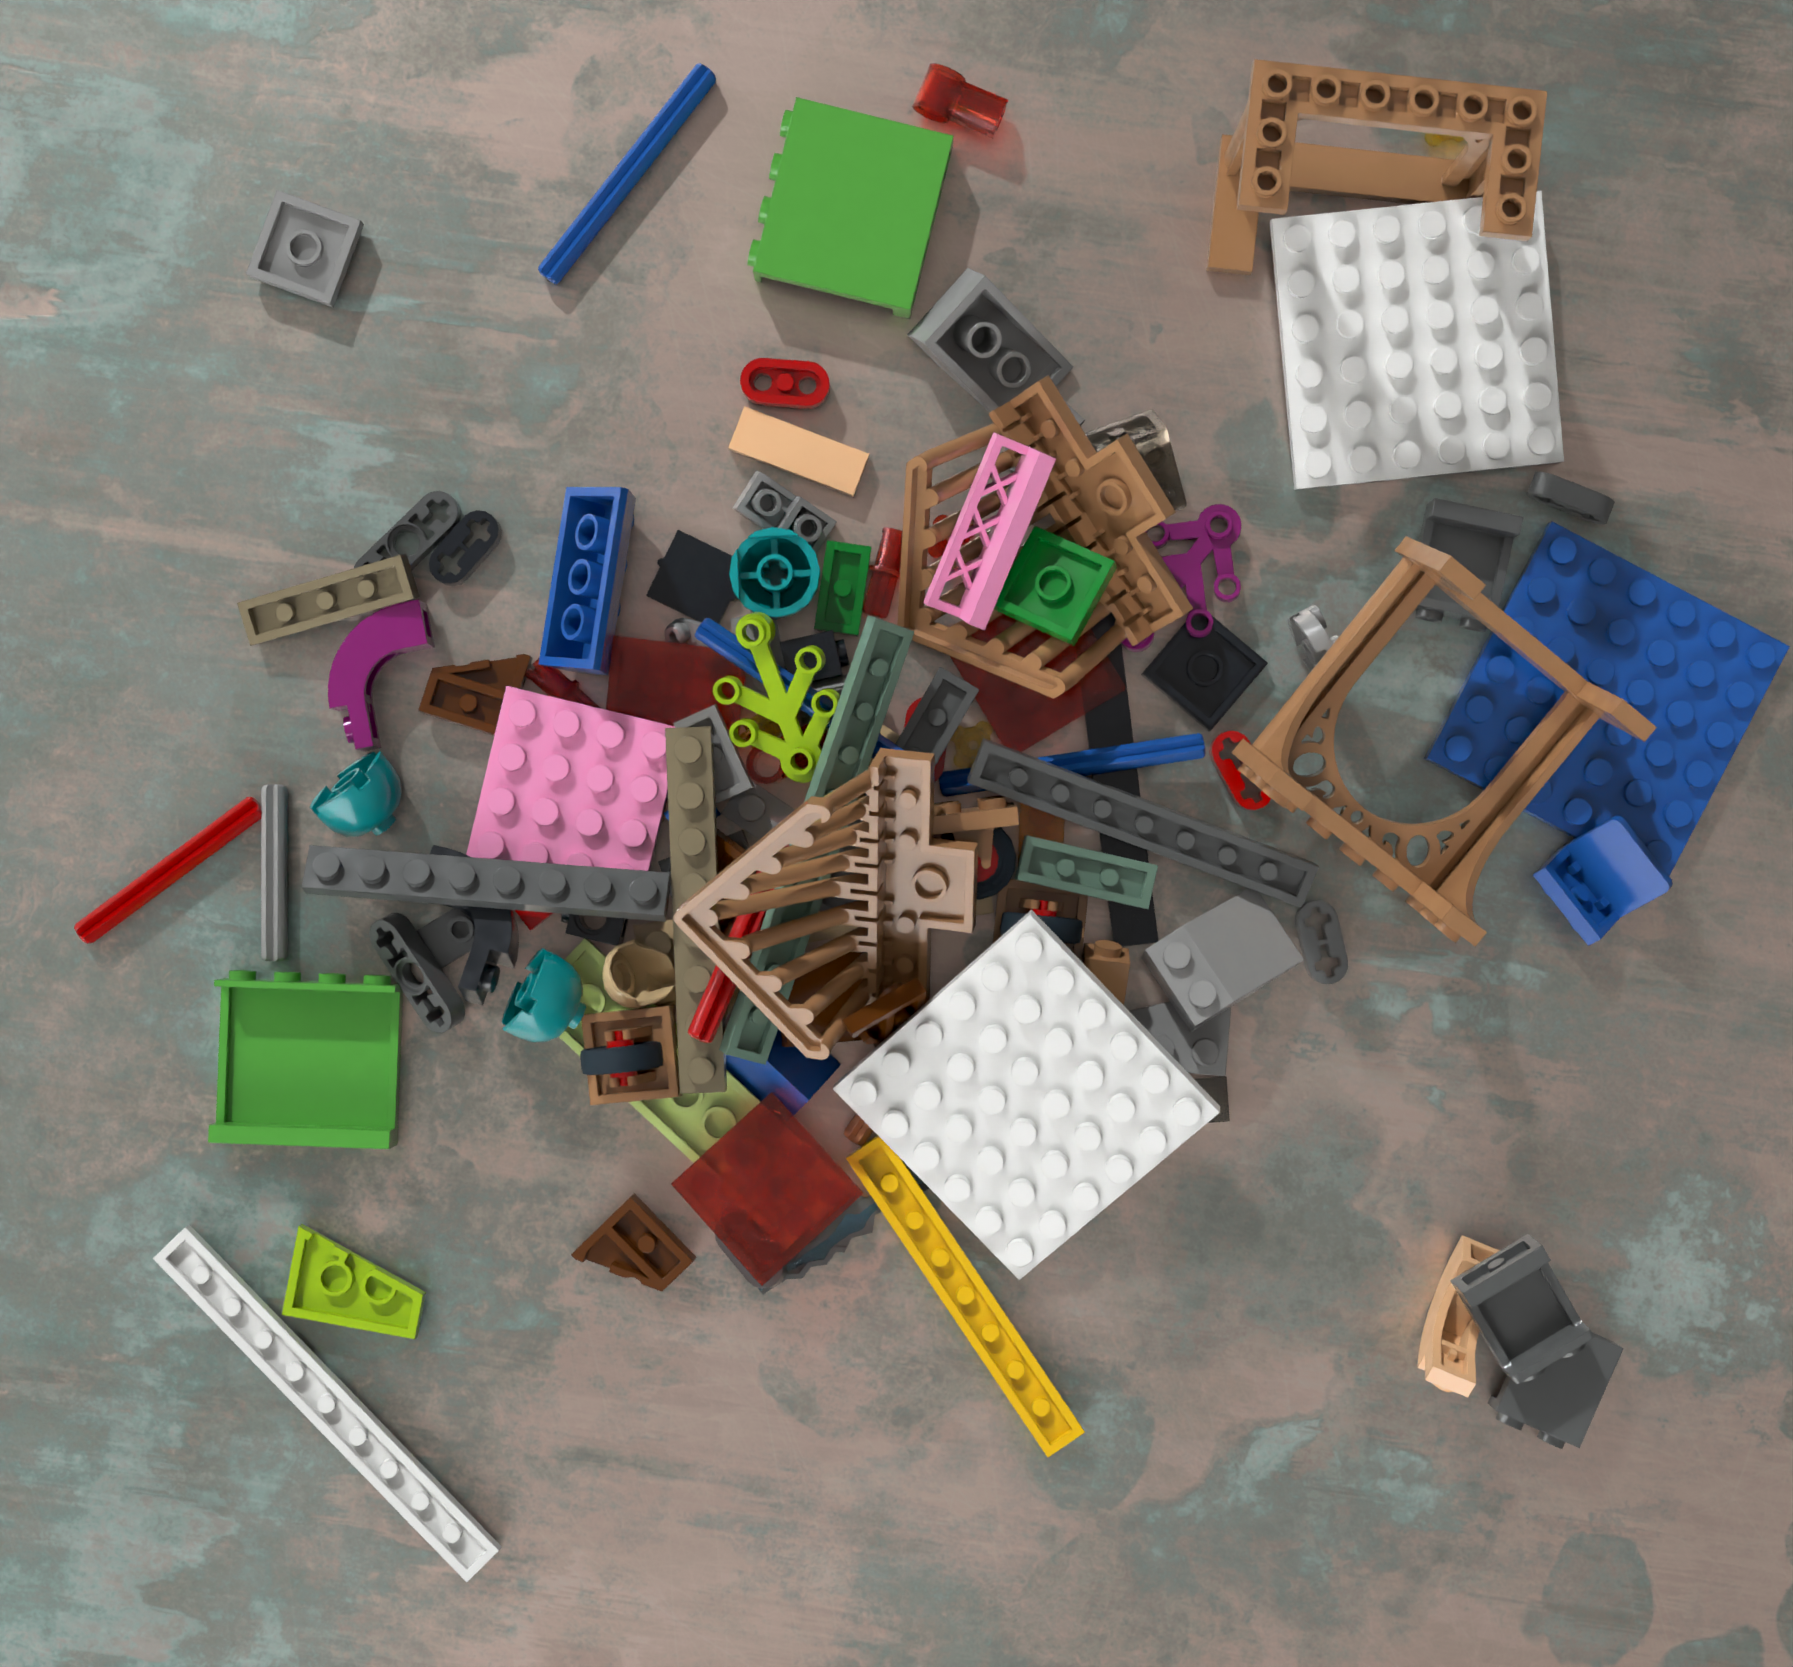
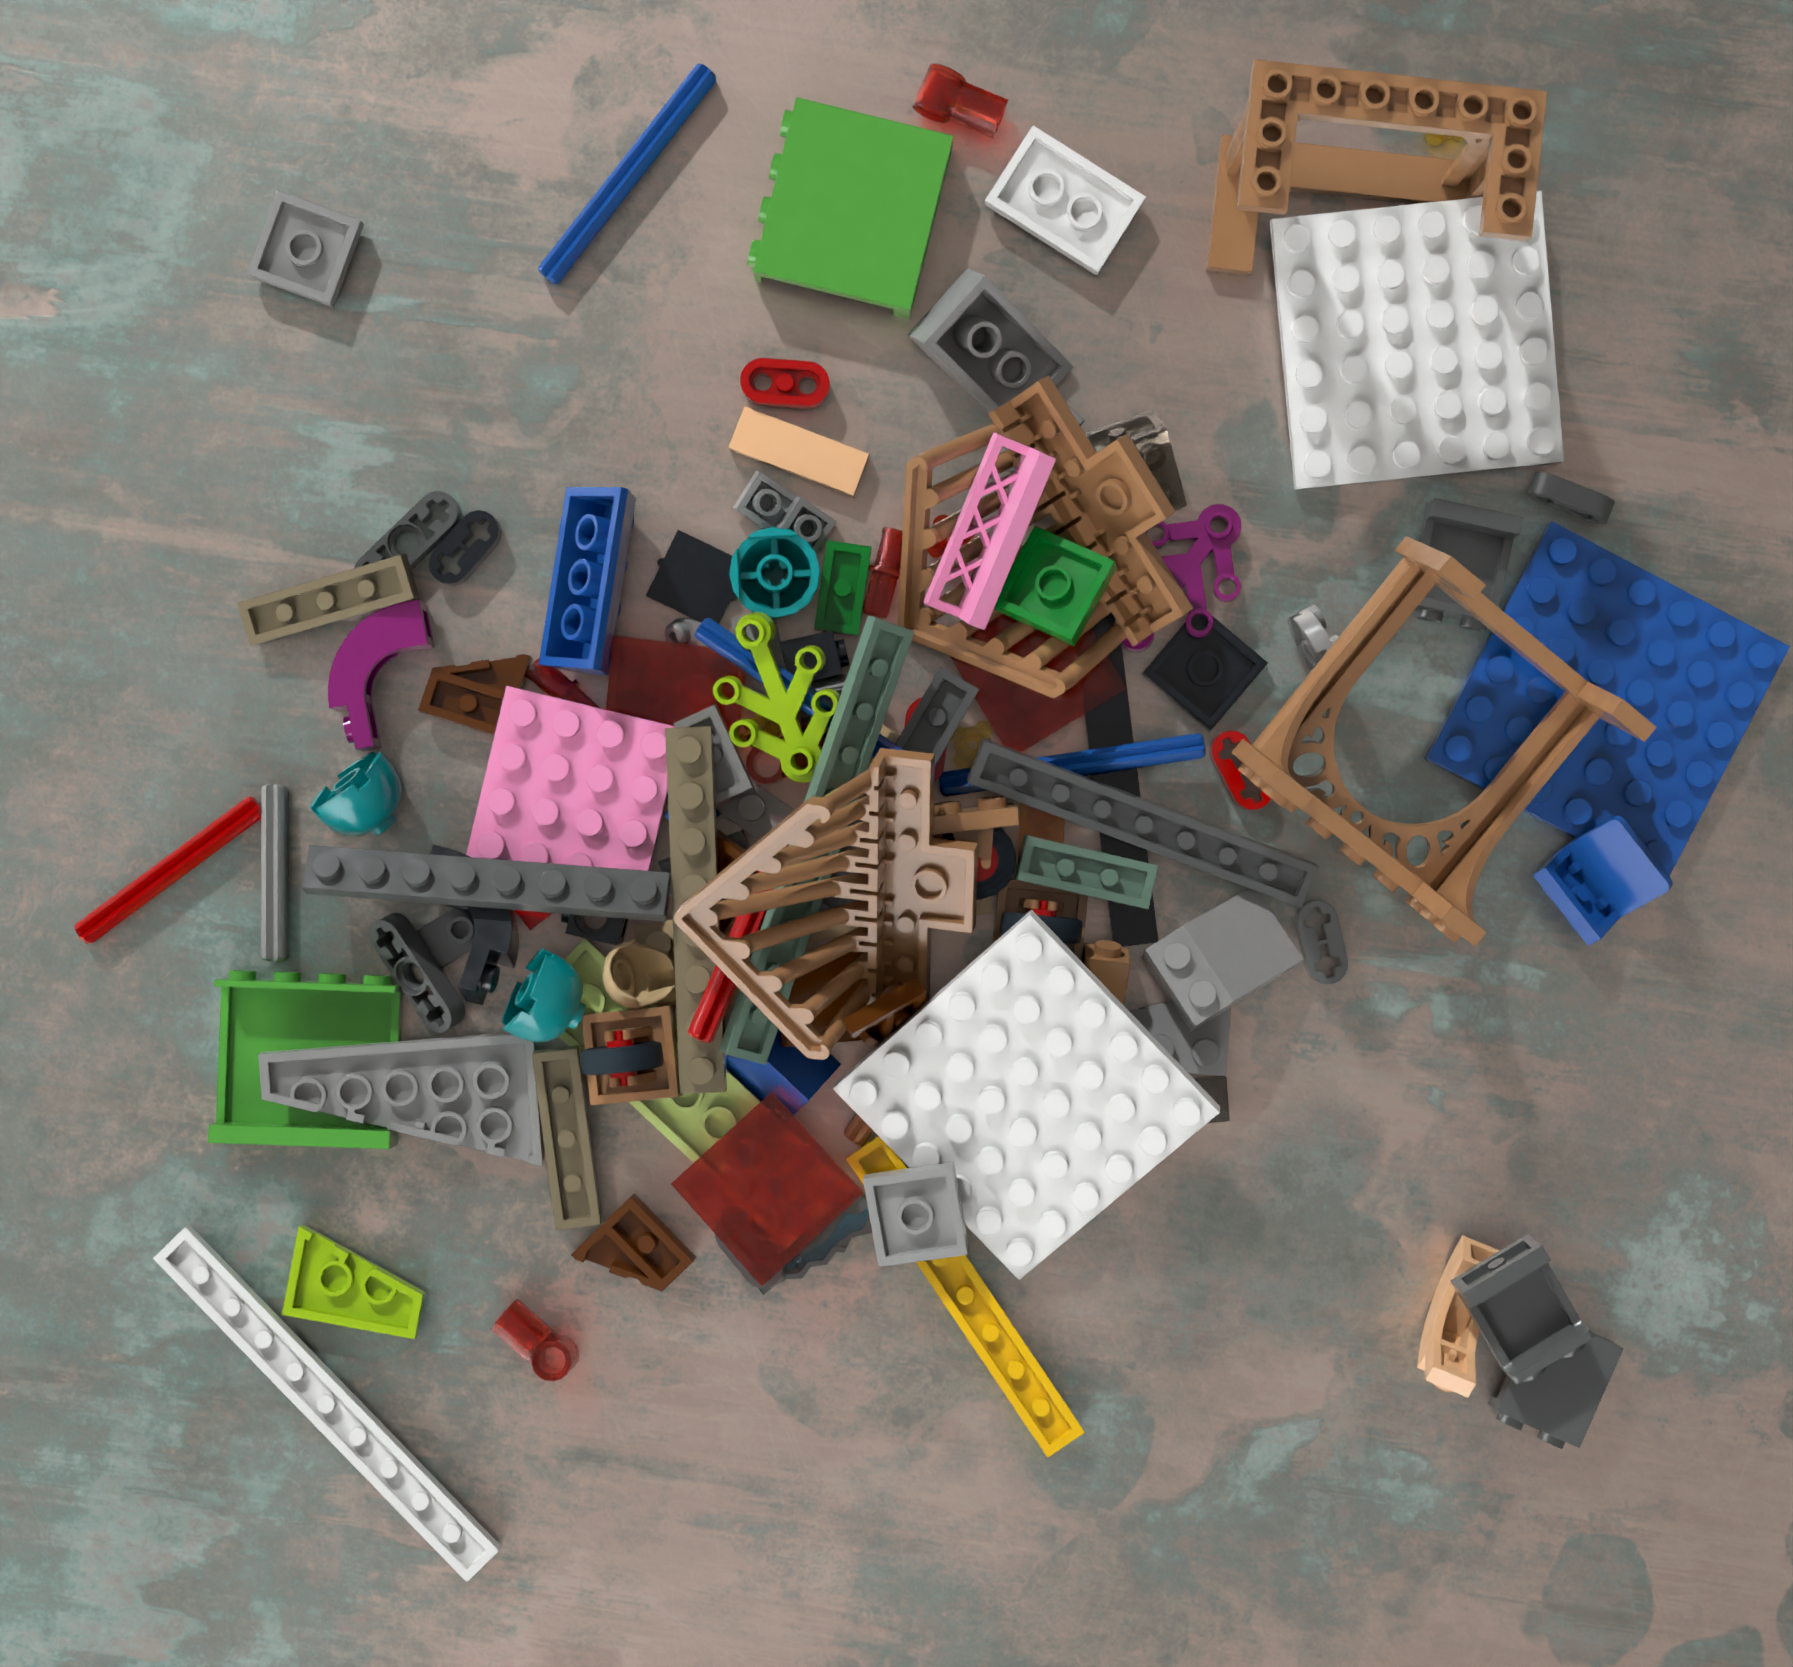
(438, 1089): none -> light grey wing
(530, 1339): none -> clear red piece
(567, 1137): none -> dark tan plate
(916, 1214): none -> light grey plate
(1064, 200): none -> white plate

